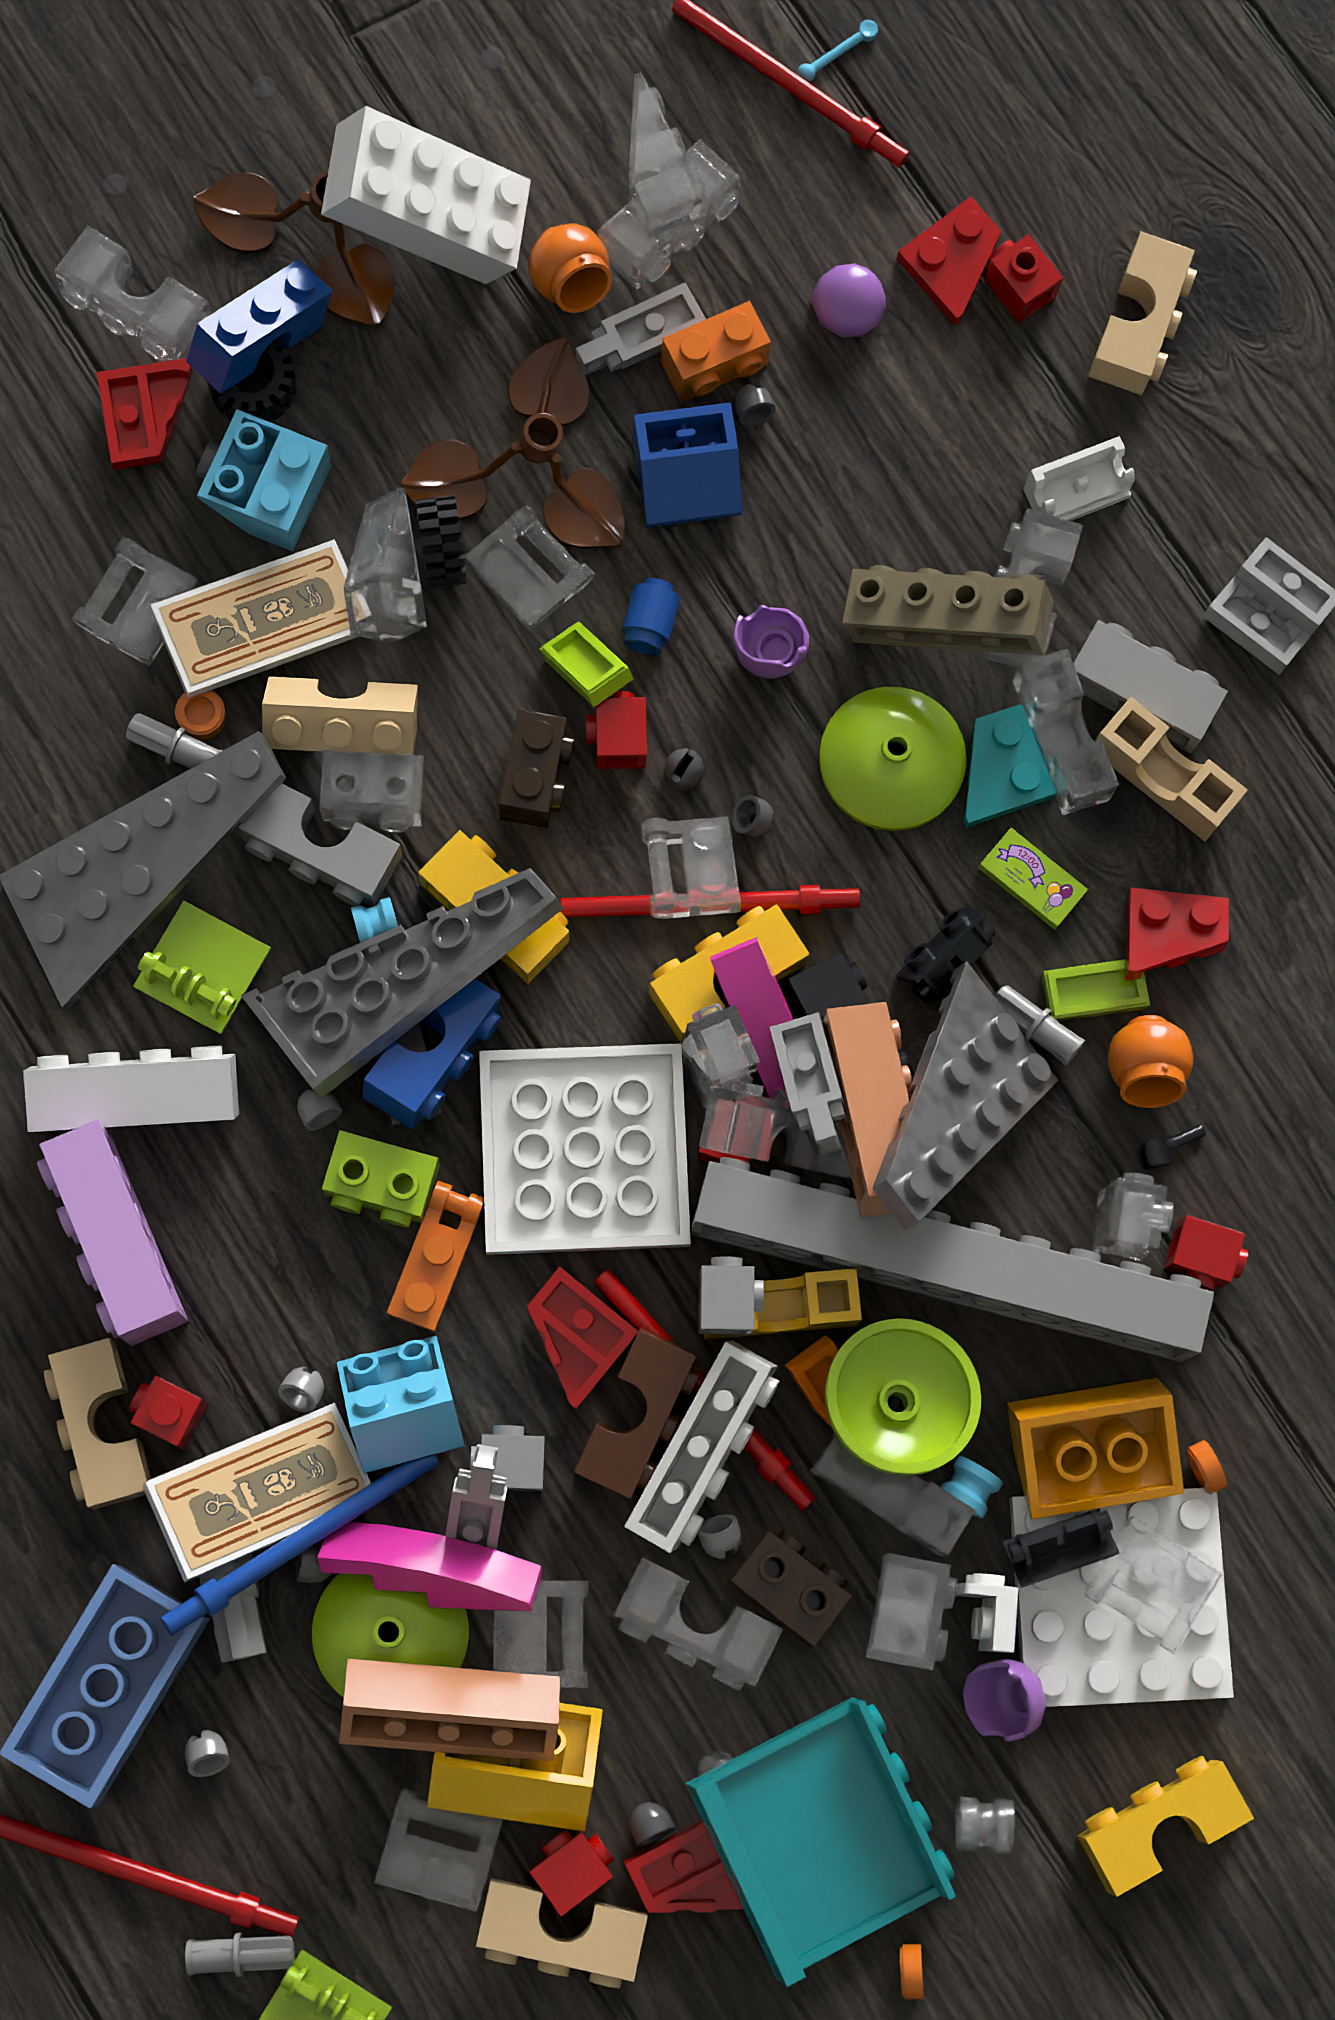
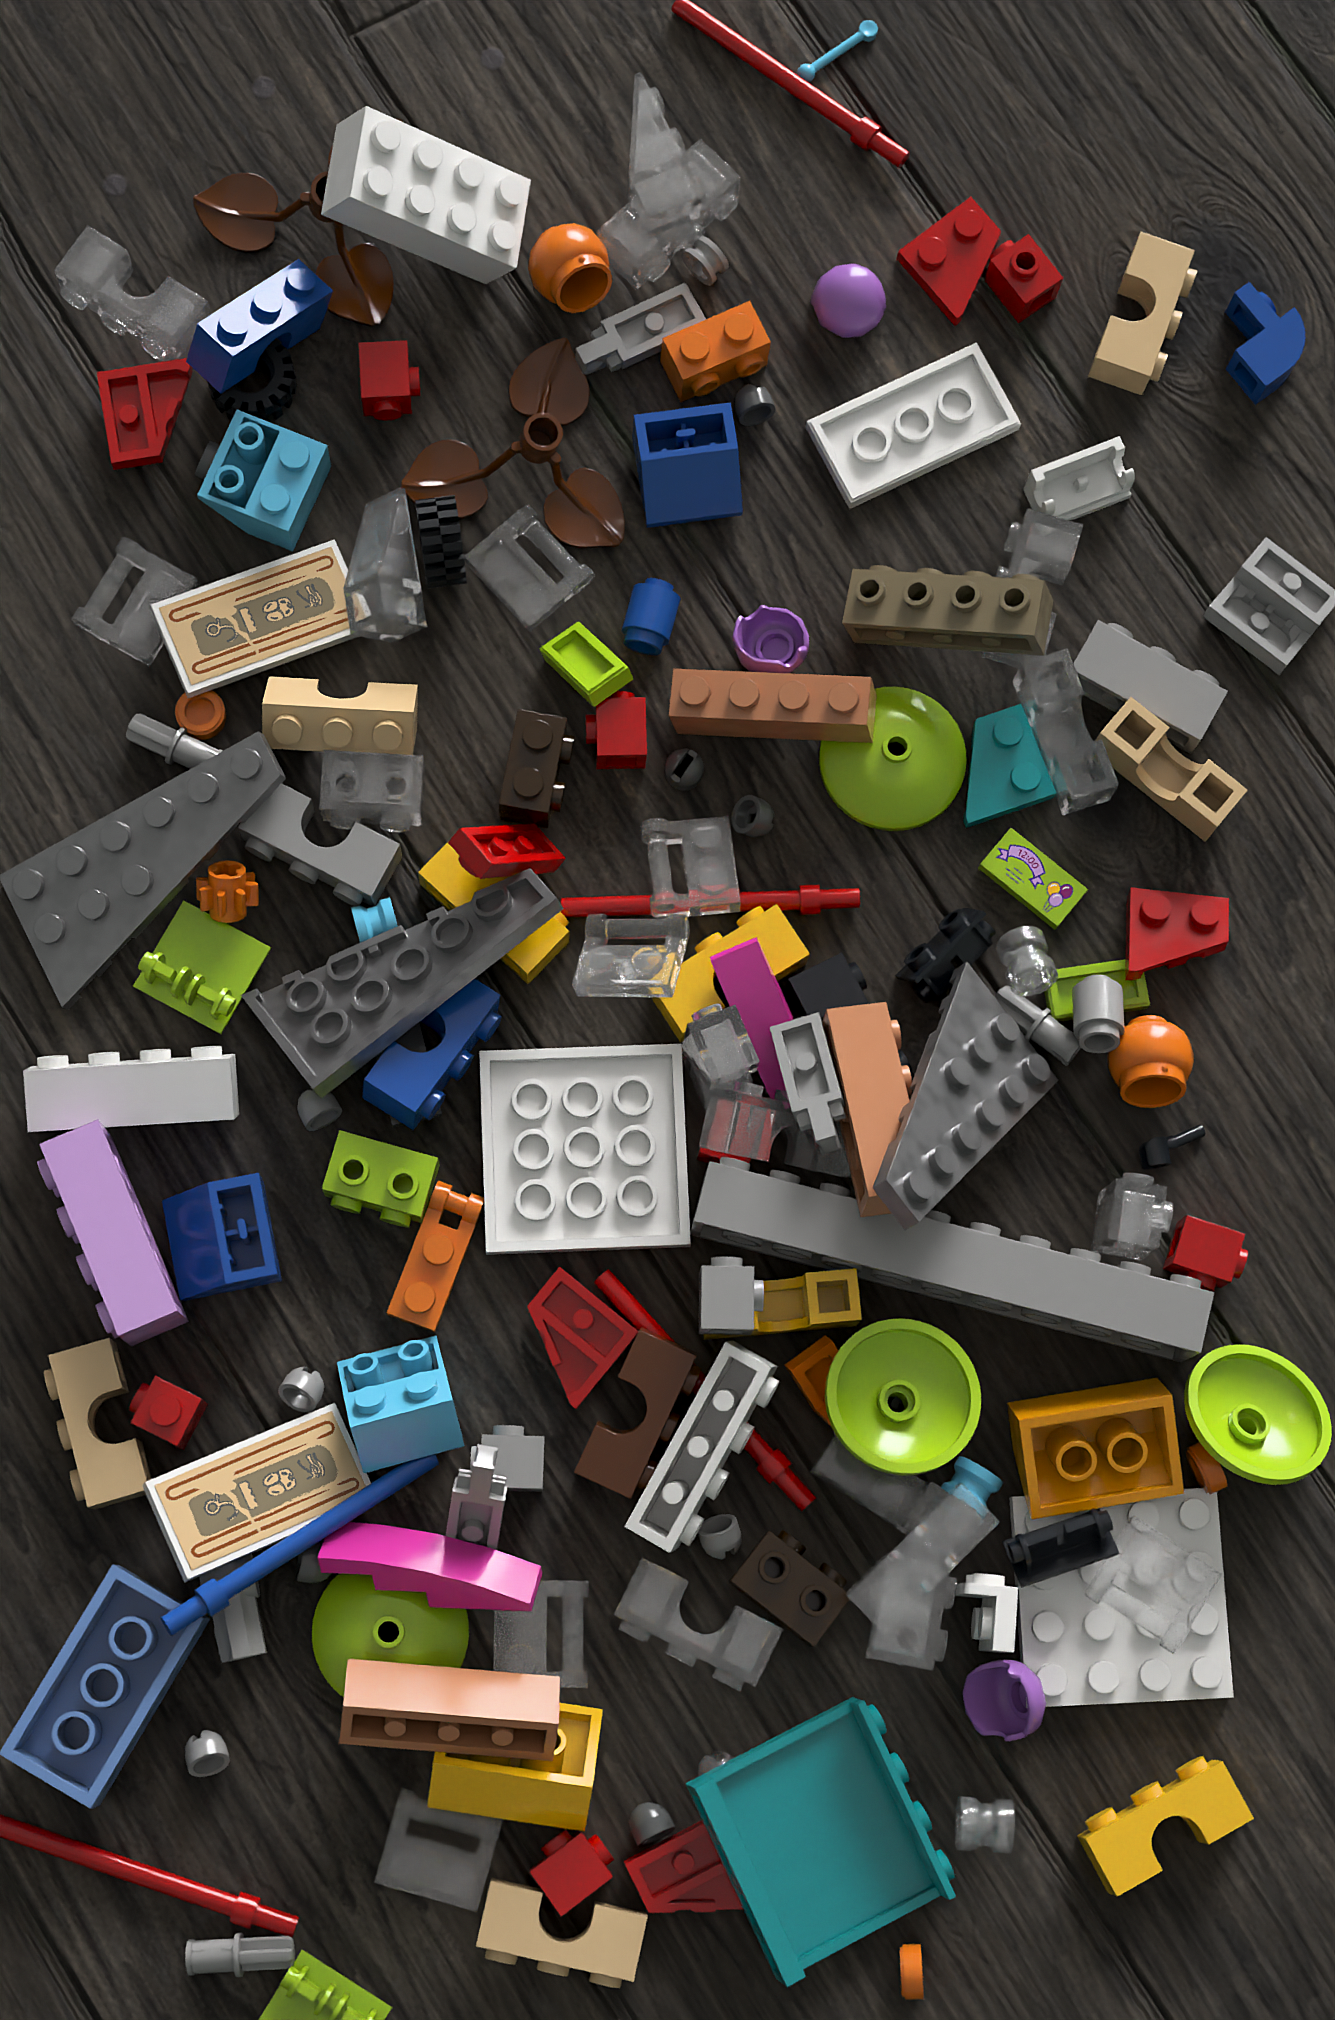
(221, 1237): none -> blue slope
(227, 891): none -> orange gear
(387, 379): none -> red brick
(505, 850): none -> red plate
(631, 969): none -> clear plate
(705, 260): none -> light grey bush
(773, 705): none -> nougat brick
(913, 425): none -> white tile
(922, 1558): none -> clear arch
(1025, 957): none -> clear wheel
(1098, 1013): none -> light grey brick
(1257, 1414): none -> lime dish
(1272, 343): none -> blue brick

